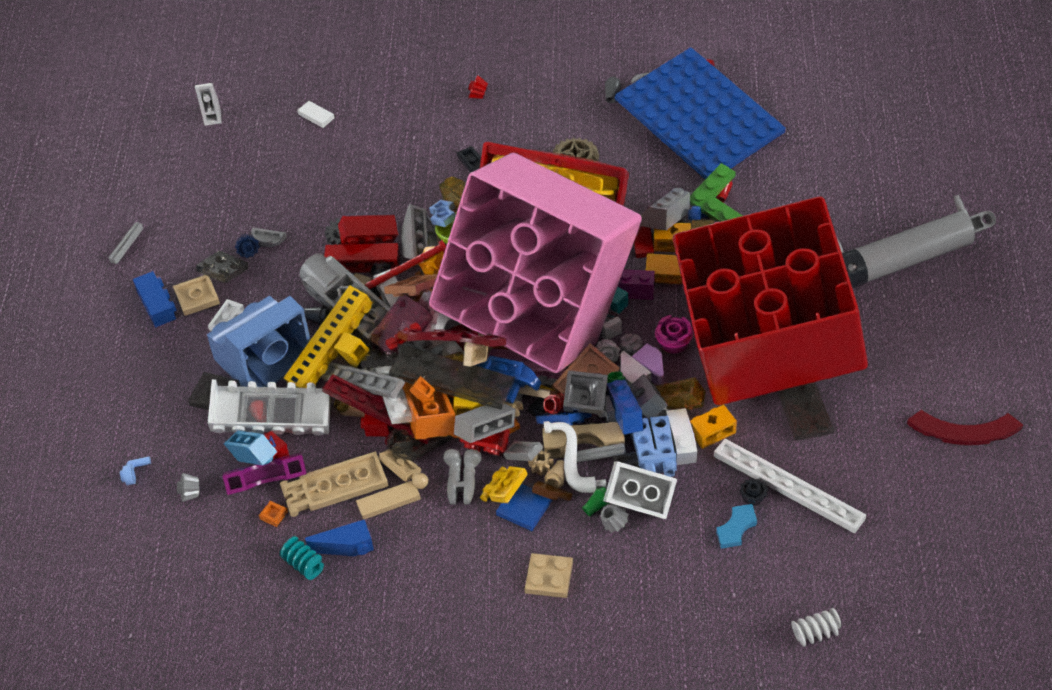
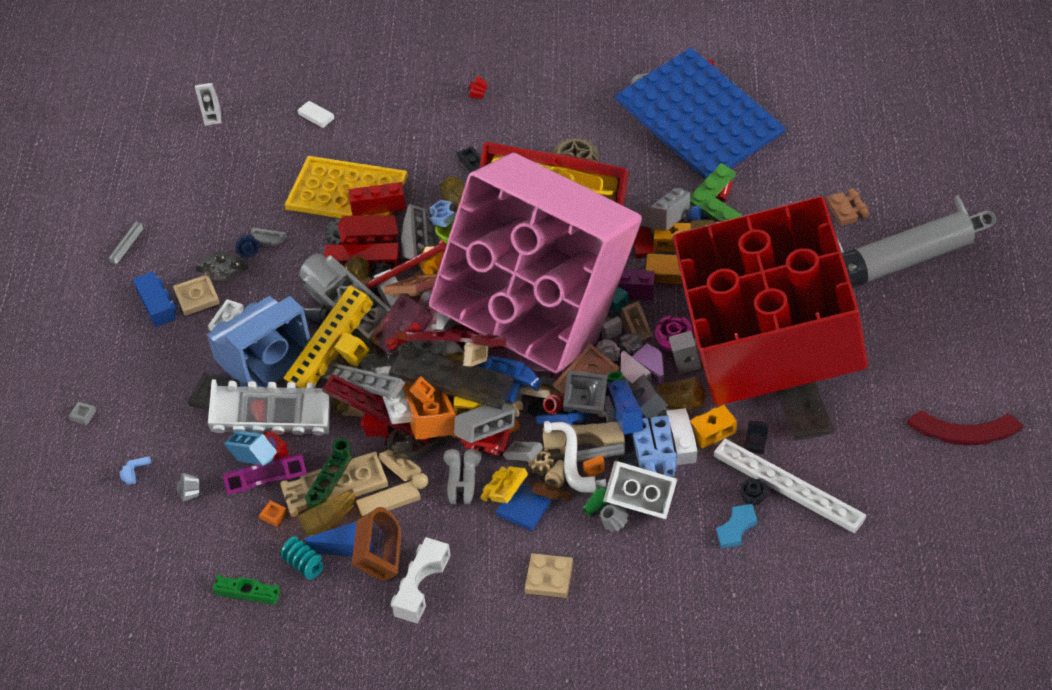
(82, 413): none -> light grey tile
(259, 593): none -> green piece
(325, 185): none -> yellow plate
(326, 515): none -> clear yellow slope
(342, 452): none -> dark green beam
(358, 267): none -> clear yellow piece
(369, 563): none -> dark orange window
(377, 199): none -> red slope
(430, 559): none -> white arch
(594, 466): none -> orange tile
(612, 87): dark grey cone -> none
(634, 321): none -> tan slope
(685, 352): none -> light grey brick
(756, 437): none -> black bracket
(816, 626): white piece -> none
(842, 209): none -> nougat plate

